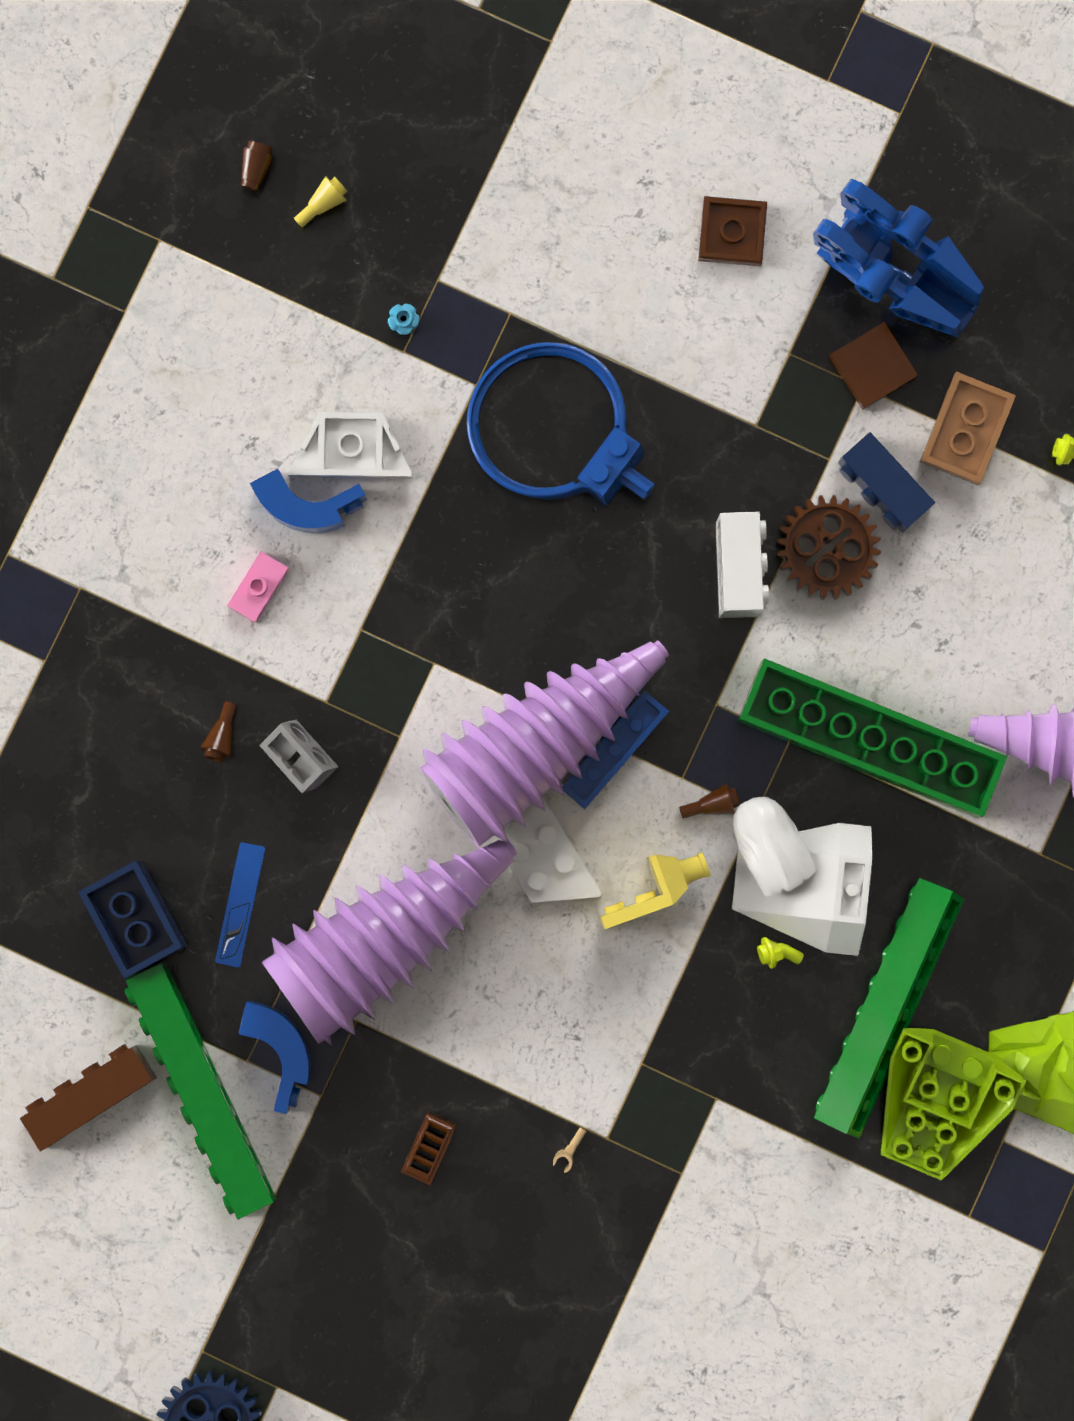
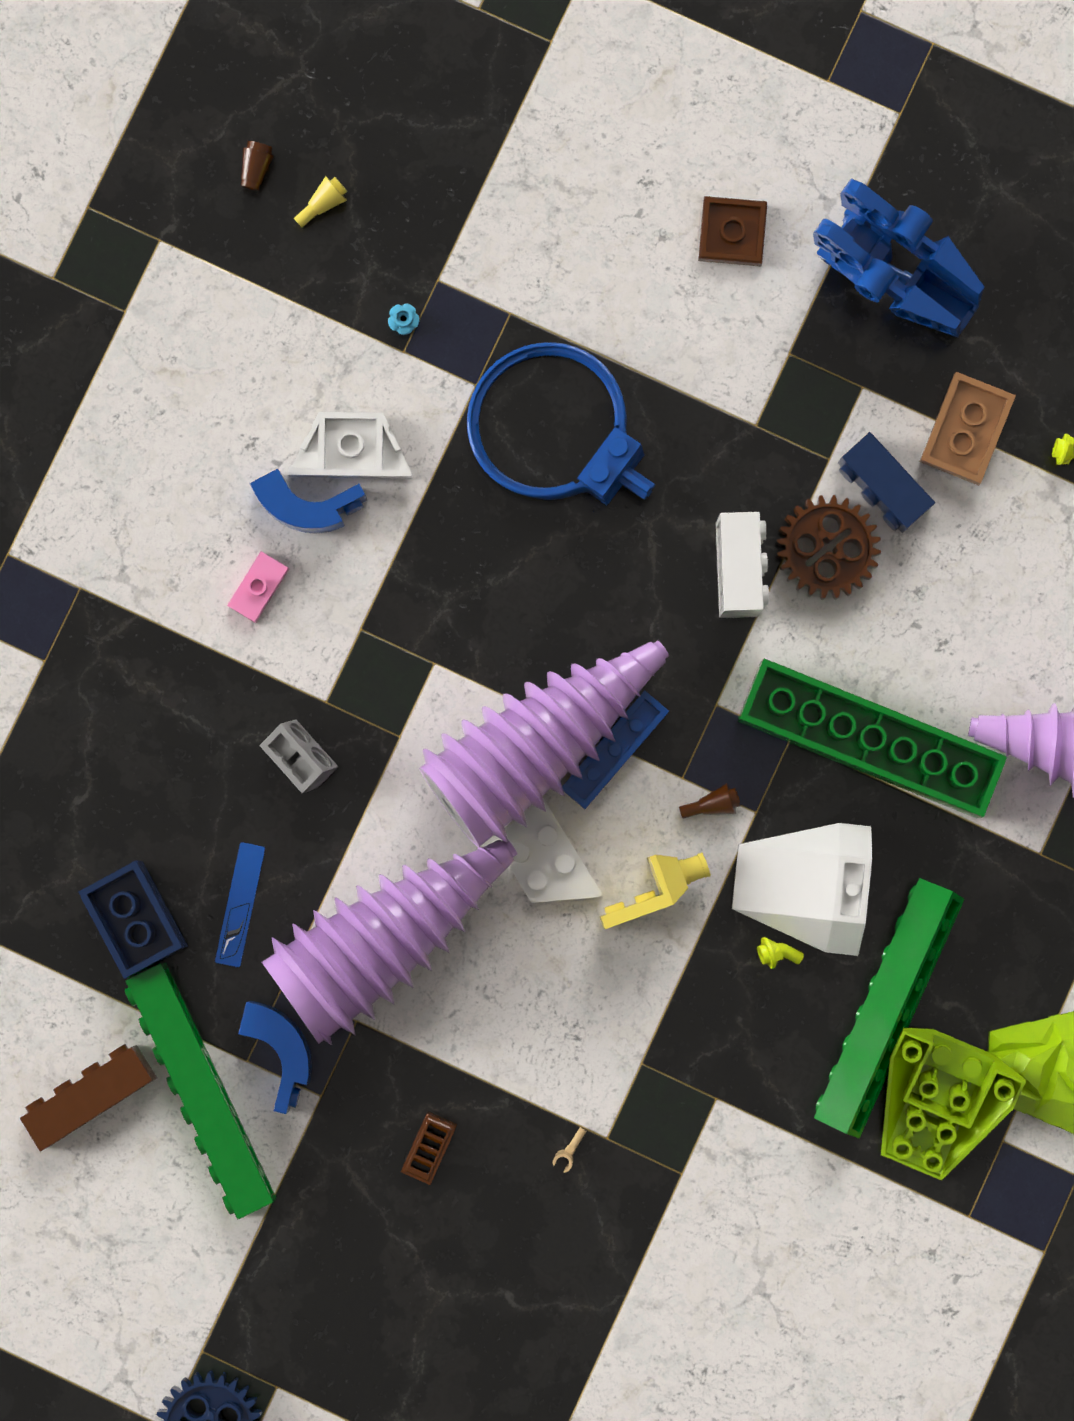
(218, 741): reddish brown cone -> none
(771, 846): white hair -> none
(873, 366): reddish brown tile -> none

